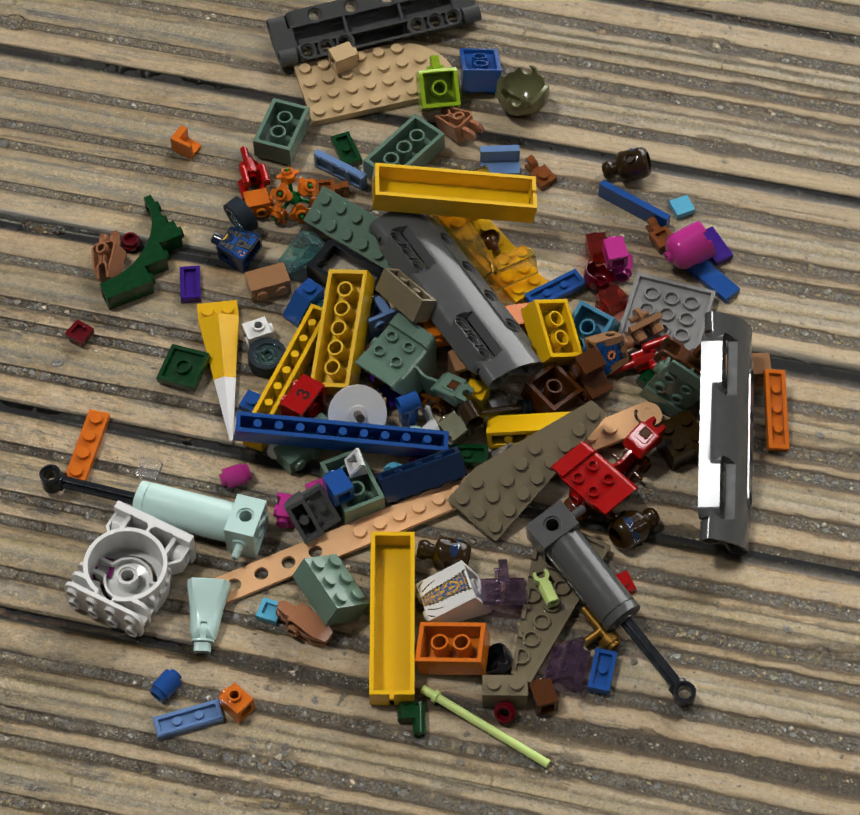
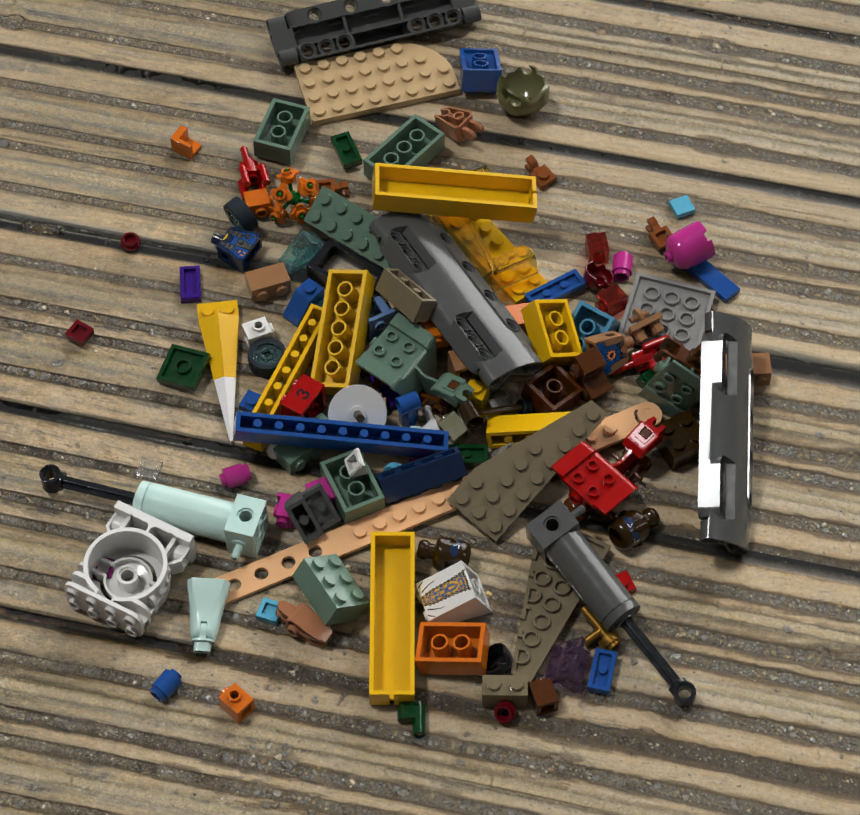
(88, 444): orange plate -> none
(108, 256): nougat hinge -> none
(138, 278): dark green arch -> none
(188, 719): medium blue tile -> none
(338, 486): blue brick -> none
(340, 169): medium blue tile -> none
(343, 57): tan brick -> none
(435, 696): yellowish green bar -> none
(437, 86): lime hinge -> none
(491, 241): reddish brown piece -> none
(501, 158): medium blue panel -> none
(502, 589): clear purple bracket -> none
(546, 589): yellowish green bar -> none
(615, 252): dark pink brick -> none
(629, 165): dark brown piece -> none
(632, 204): blue tile -> none
(722, 251): dark purple tile -> none
(776, 410): orange plate -> none

